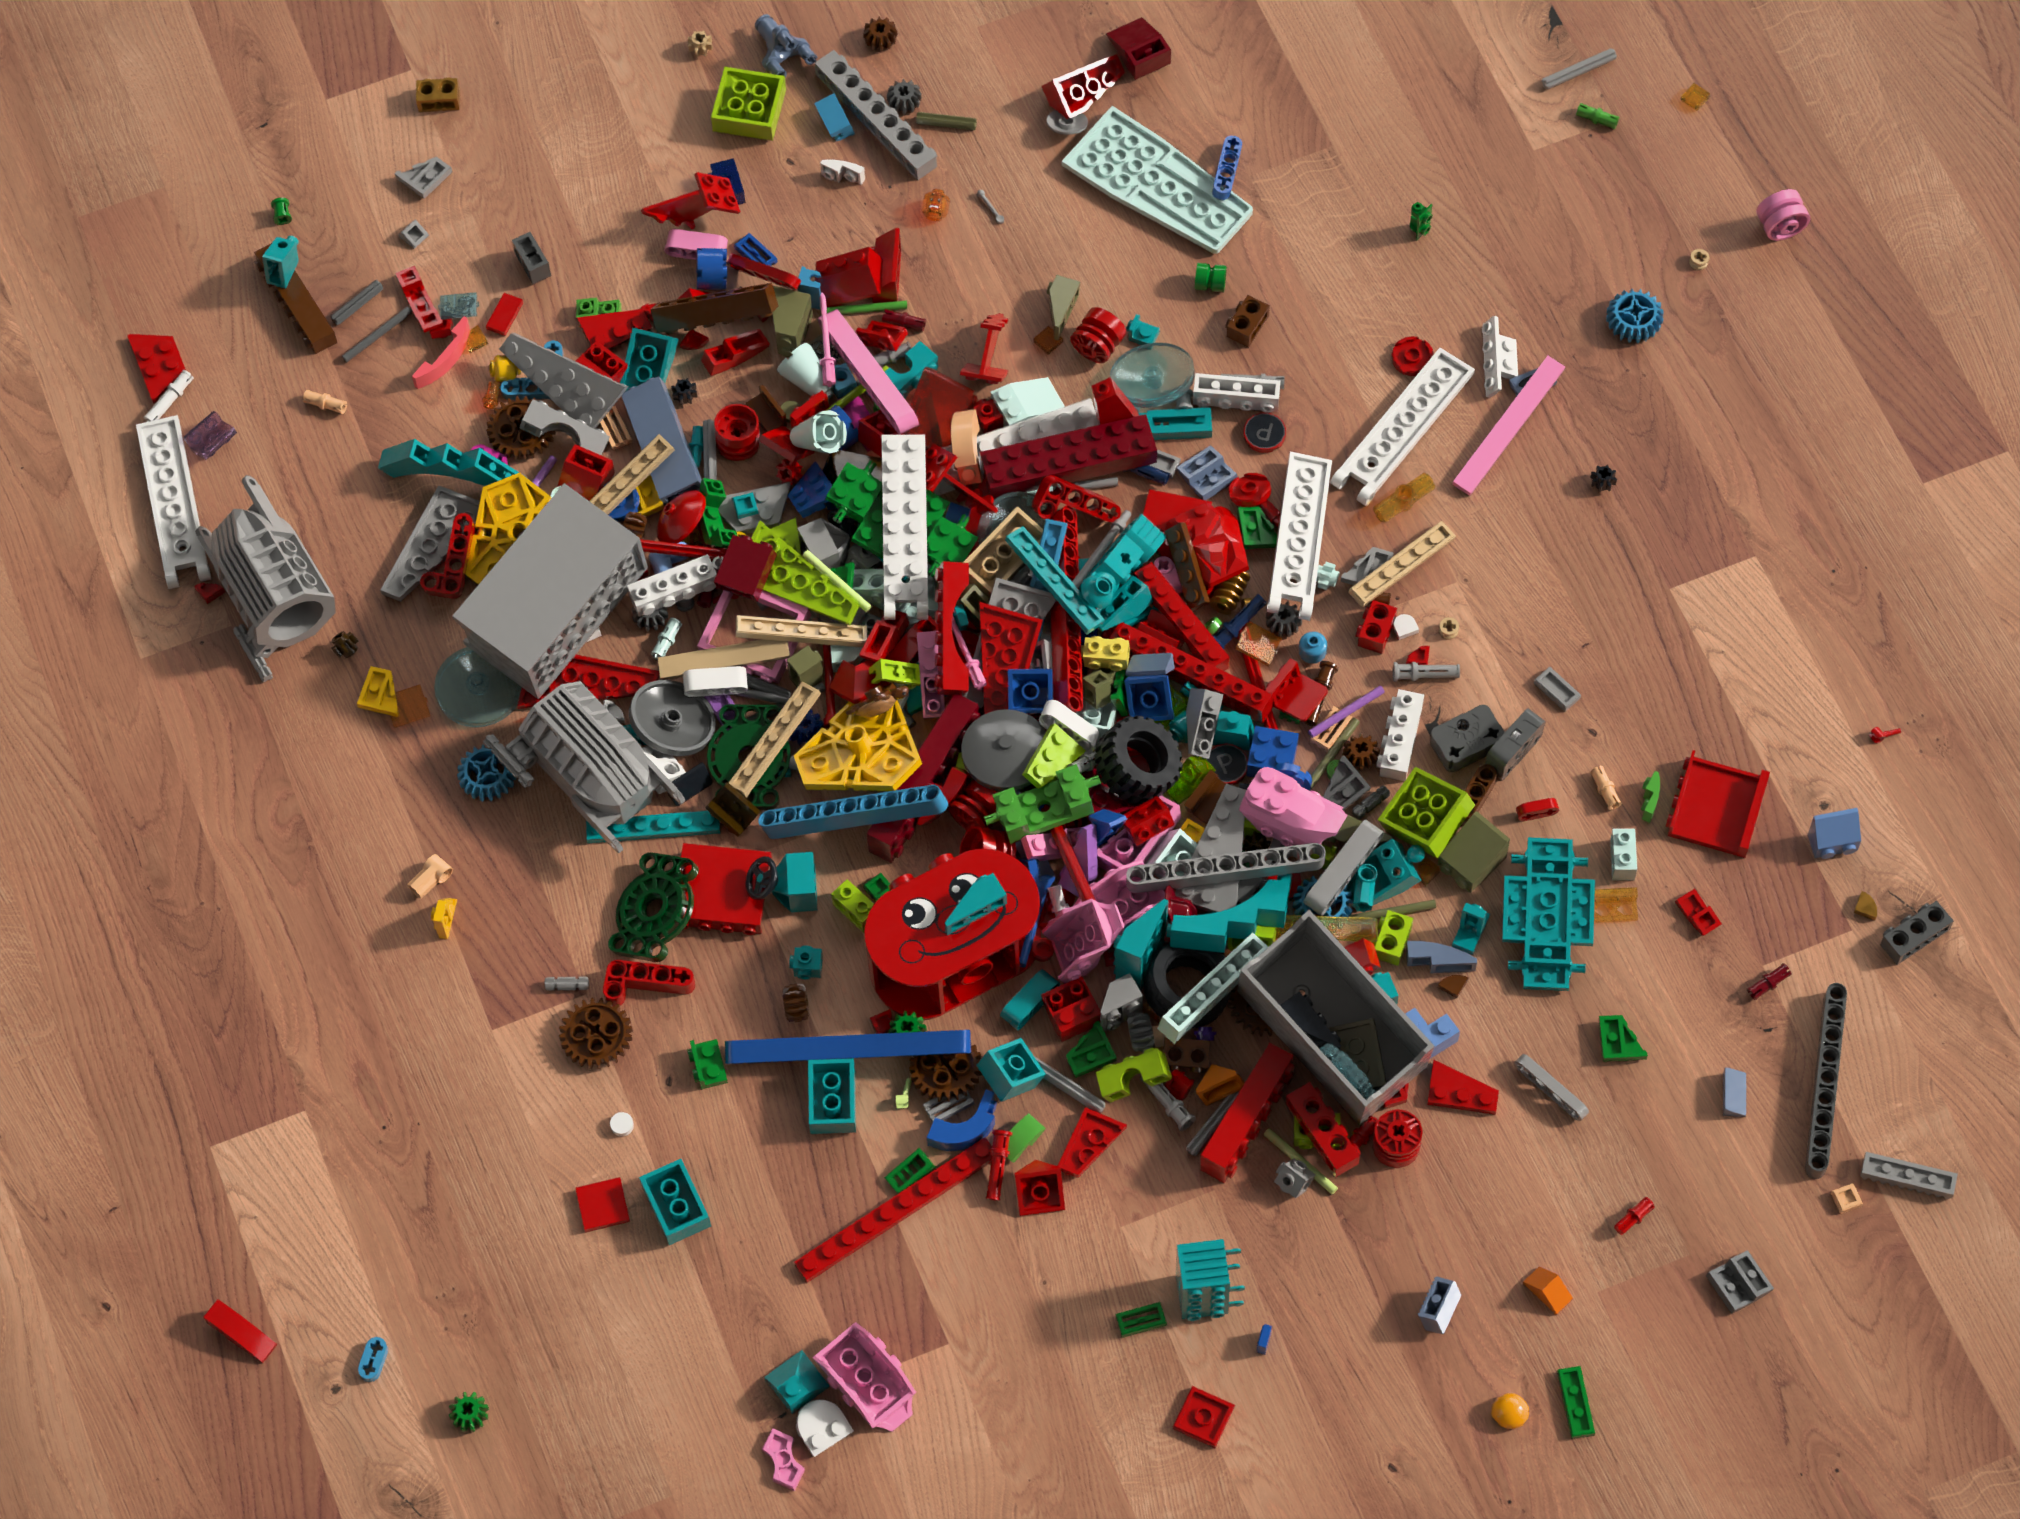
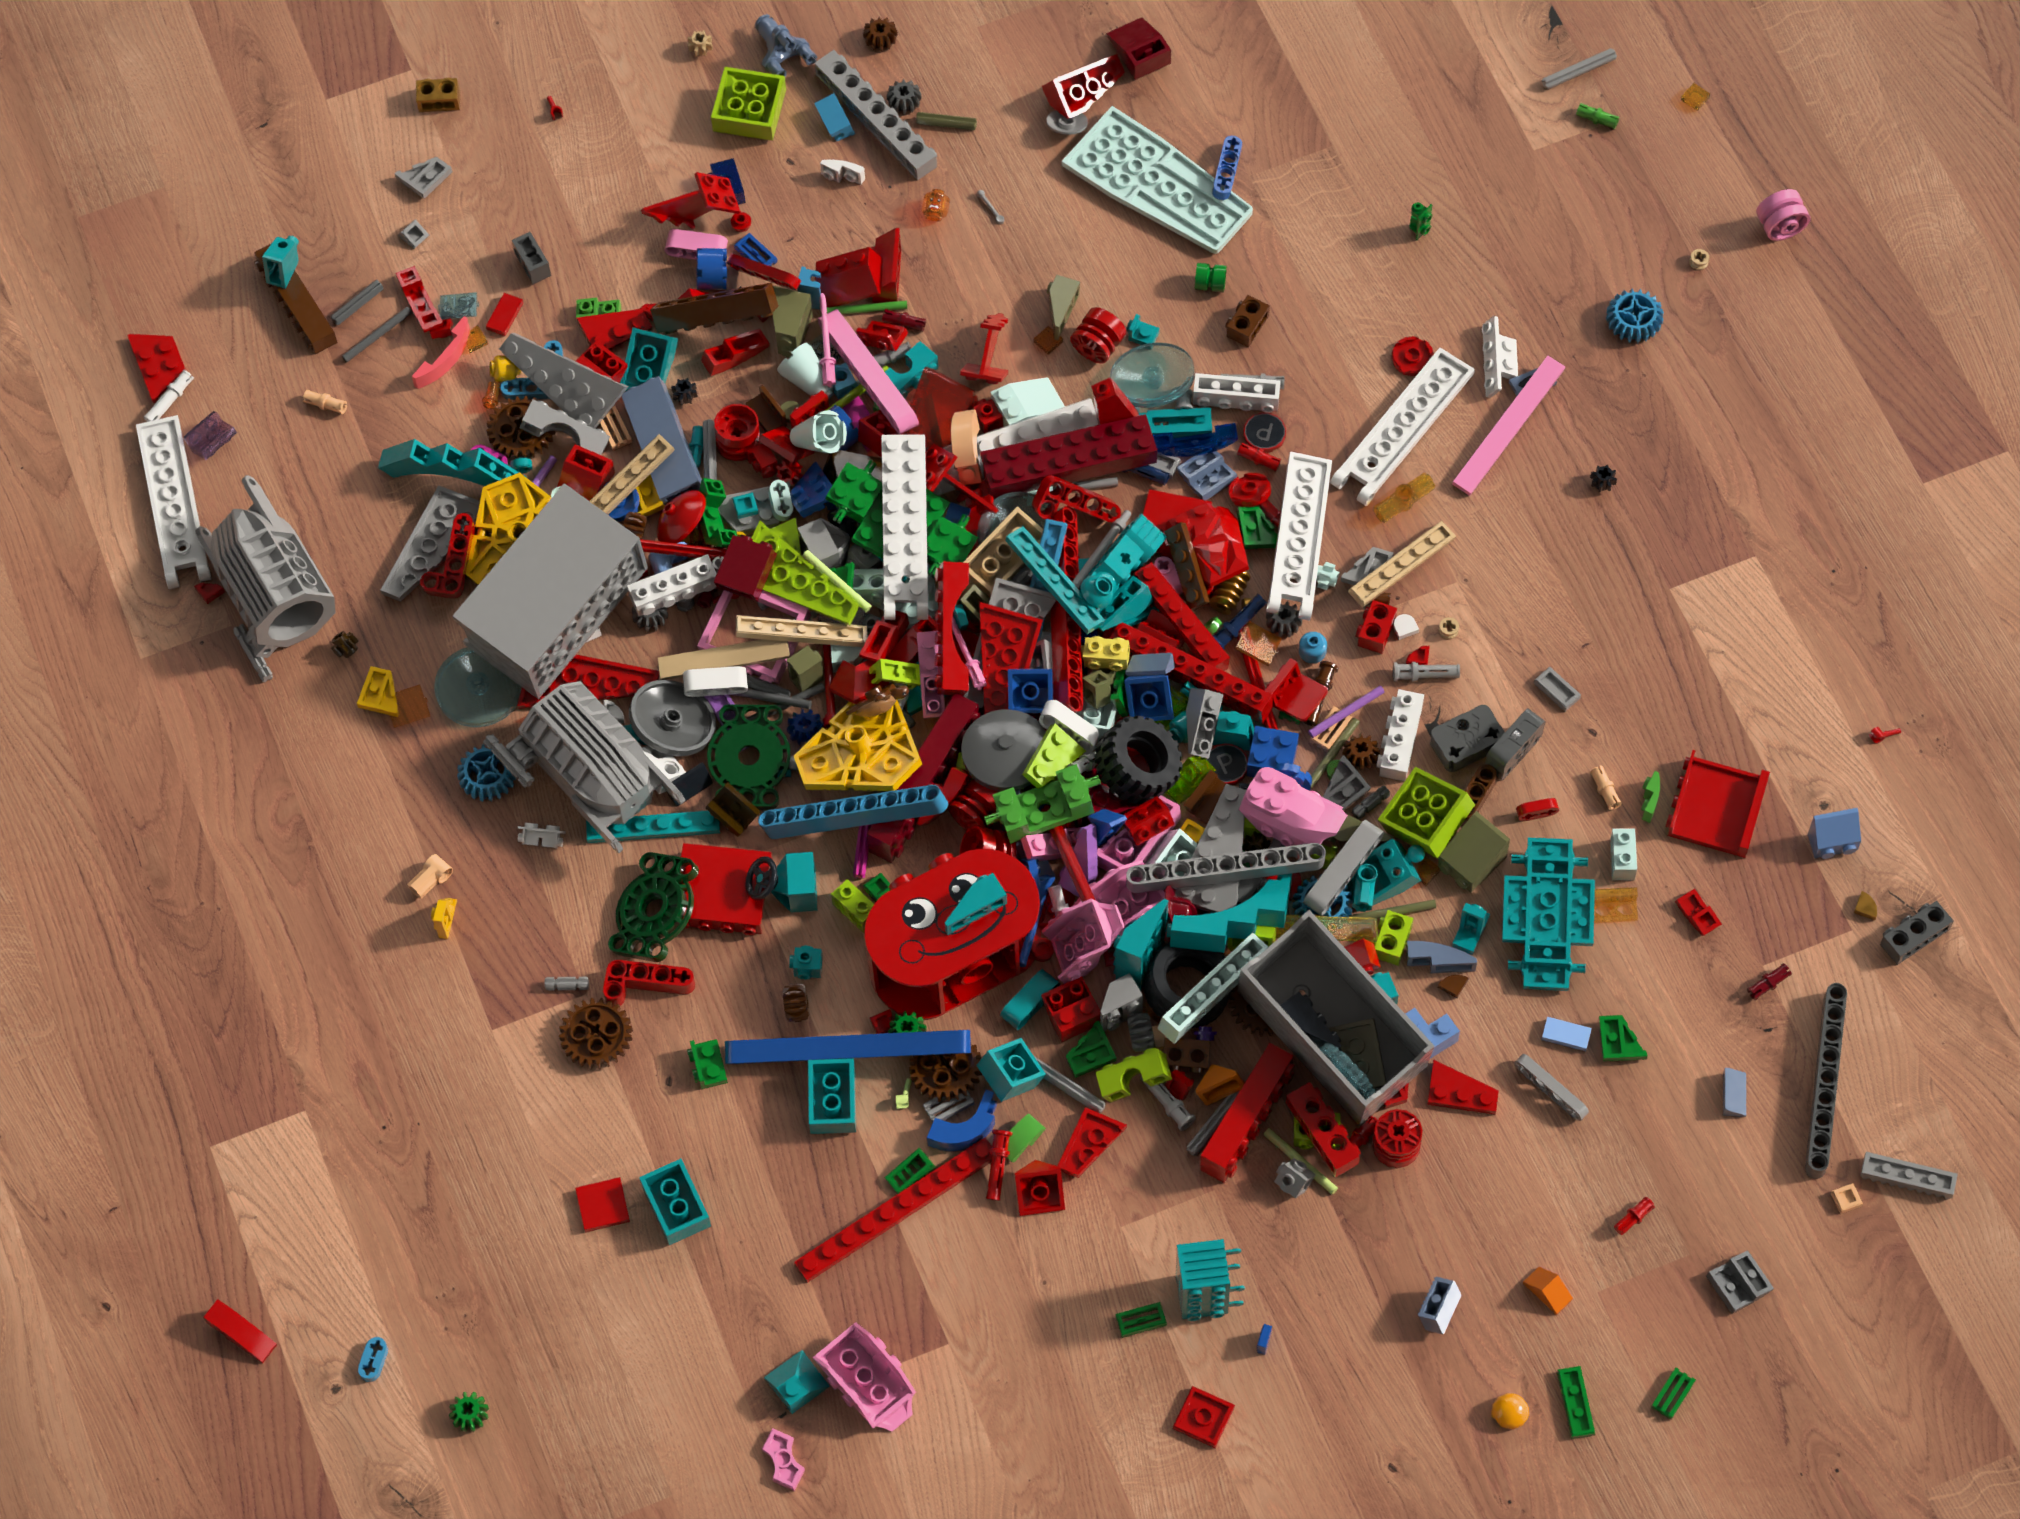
(281, 211): green bush -> none
(522, 465): none -> teal tile
(532, 833): none -> white hinge
(554, 109): none -> red hand
(621, 1124): white tile -> none
(666, 638): light aqua pin -> none
(694, 340): red tile -> none
(741, 226): none -> red plate
(762, 460): none -> red brick
(774, 738): tan tile -> none
(785, 500): none -> light aqua beam
(821, 1425): white slope -> none
(861, 852): none -> dark pink axle
(1196, 444): none -> clear blue slope
(1259, 456): none -> red pin
(1566, 1034): none -> light blue tile
(1683, 1377): none -> green tile

